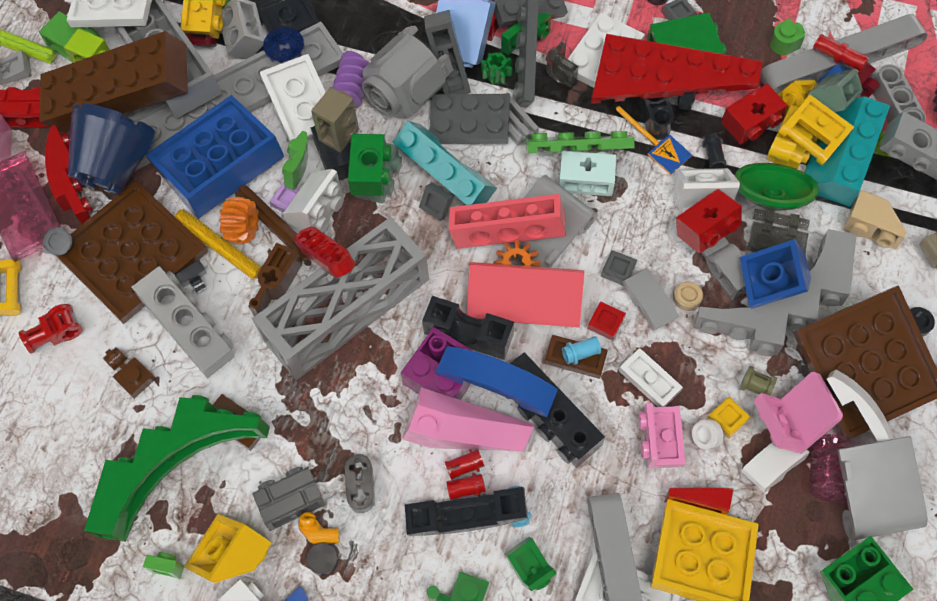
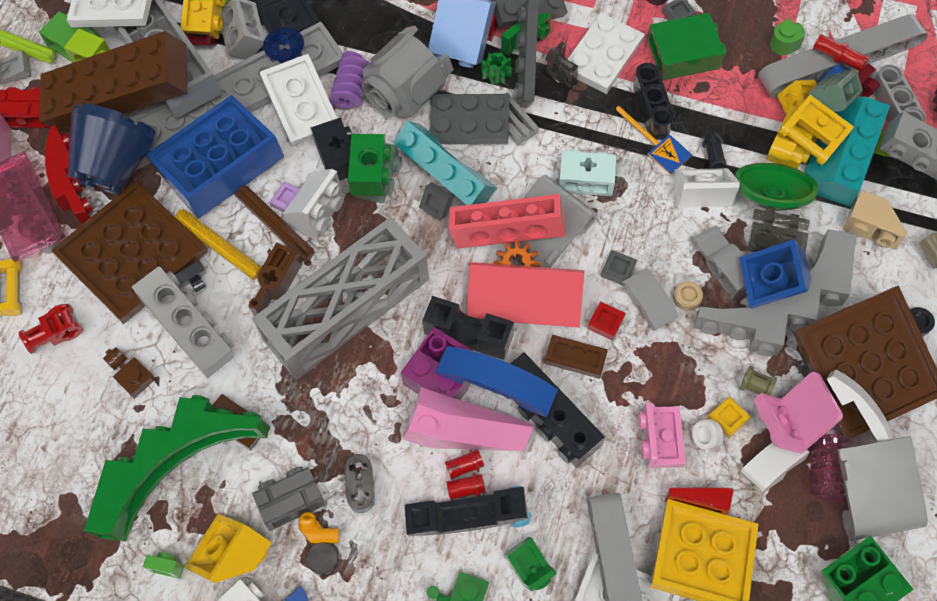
(58, 241): tile -> none
(239, 220): orange gear -> none
(296, 165): bright green slope -> none
(324, 251): red beam -> none
(335, 119): dark tan brick -> none
(443, 41): dark grey slope -> none
(574, 352): medium azure pin -> none
(617, 140): bright green wing -> none
(650, 379): white plate -> none
(662, 70): red wing -> none
(686, 101): black tile -> none
(709, 221): red brick -> none
(754, 114): red brick -> none

